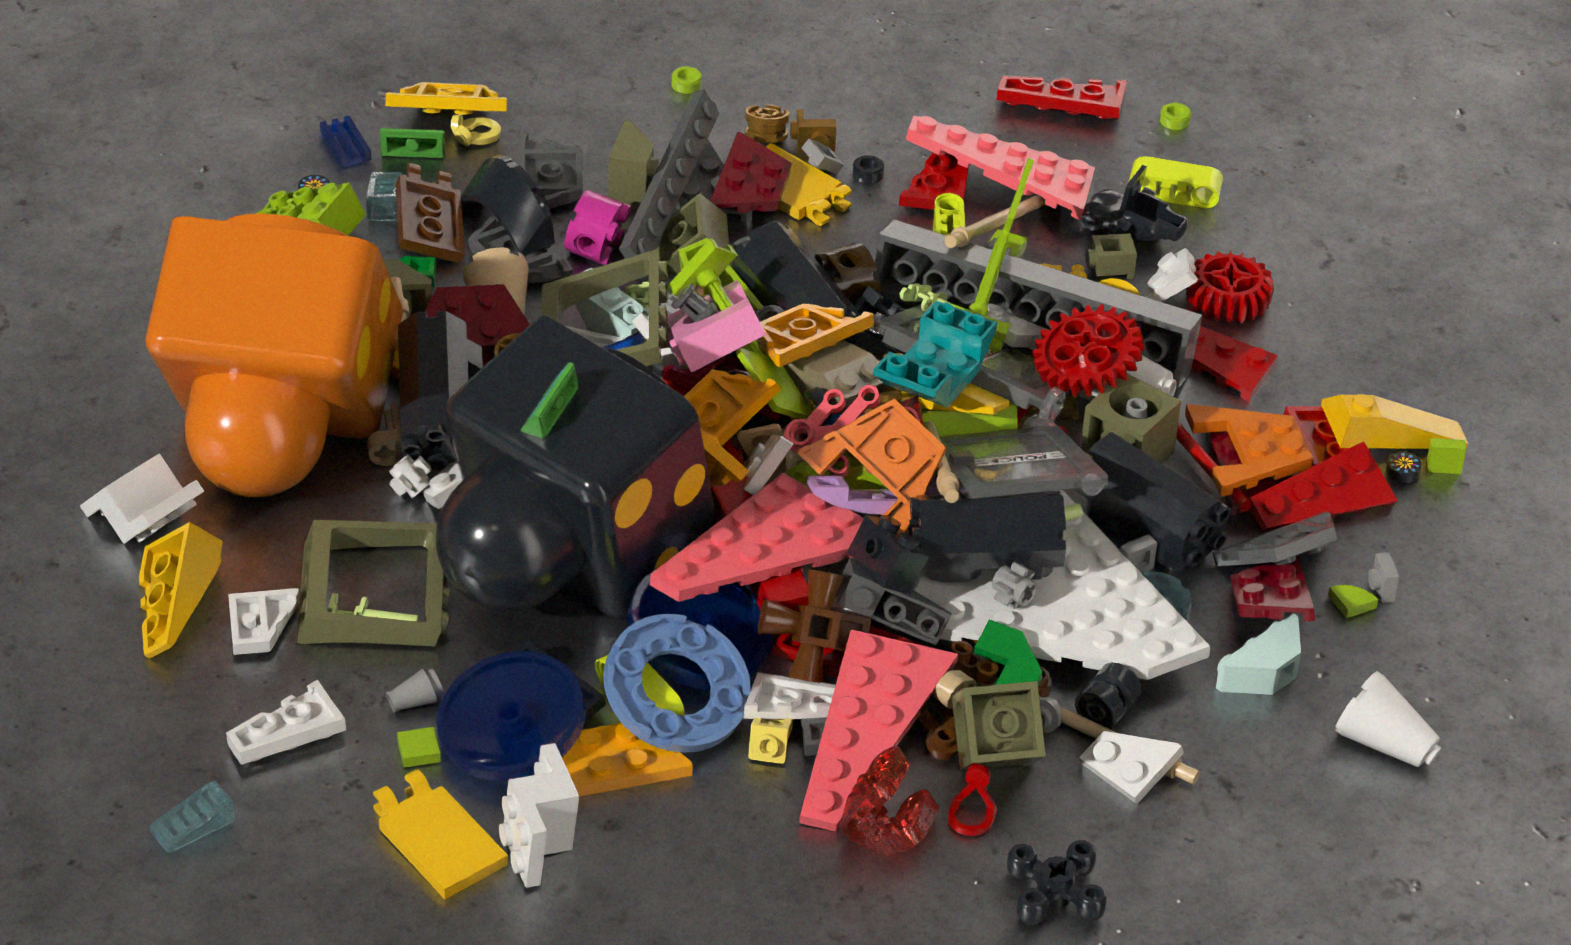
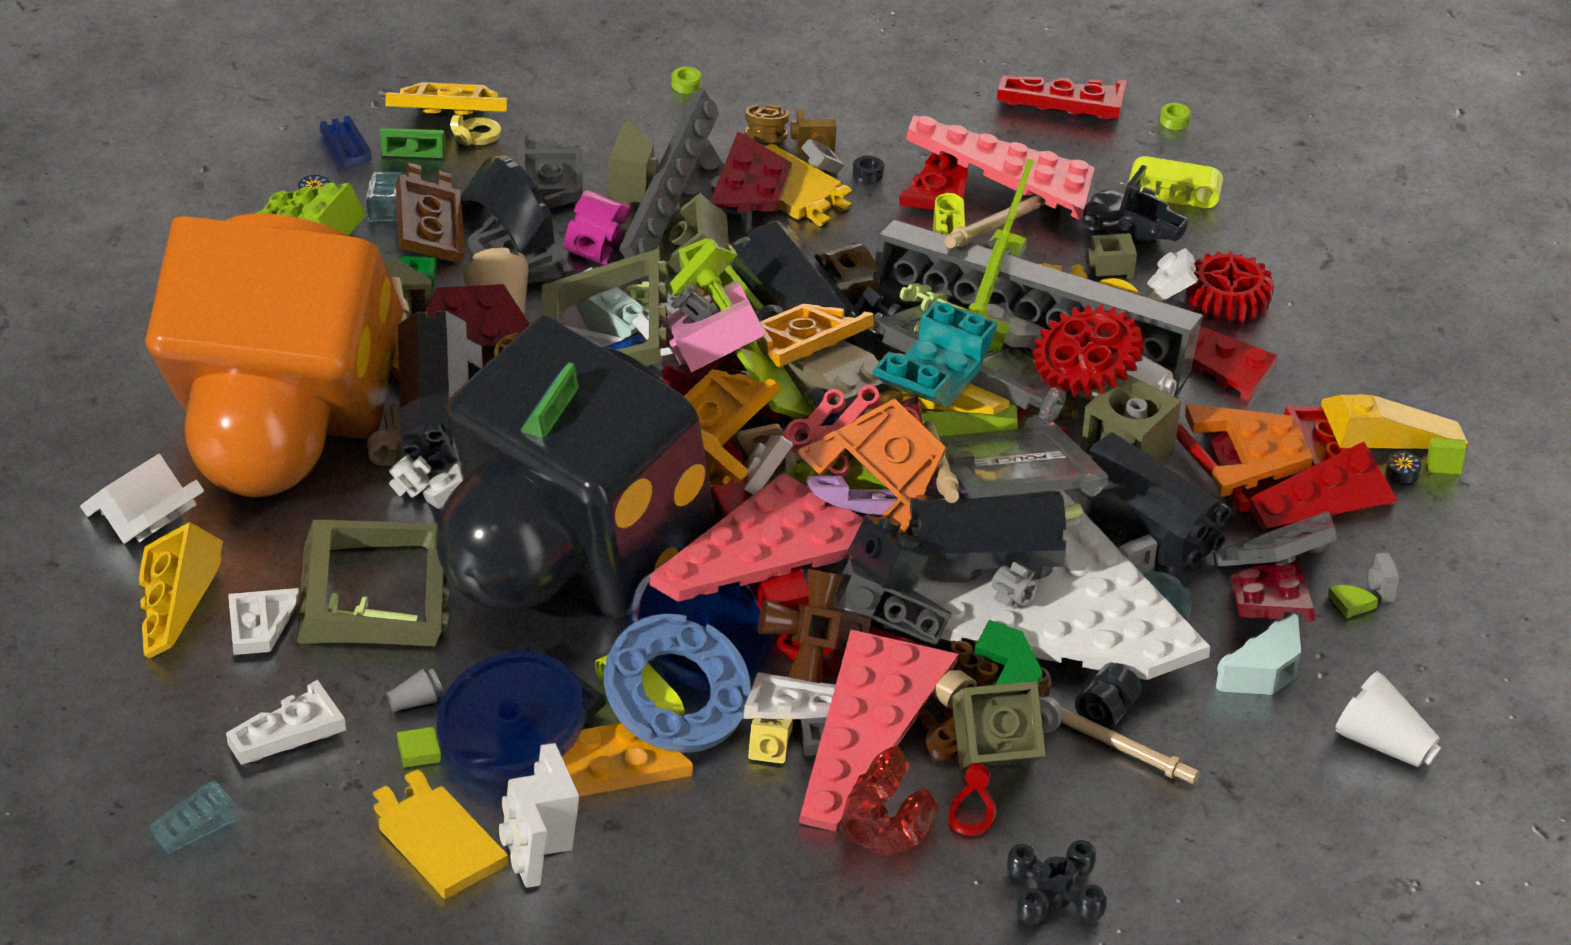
(1130, 762): white wing -> none

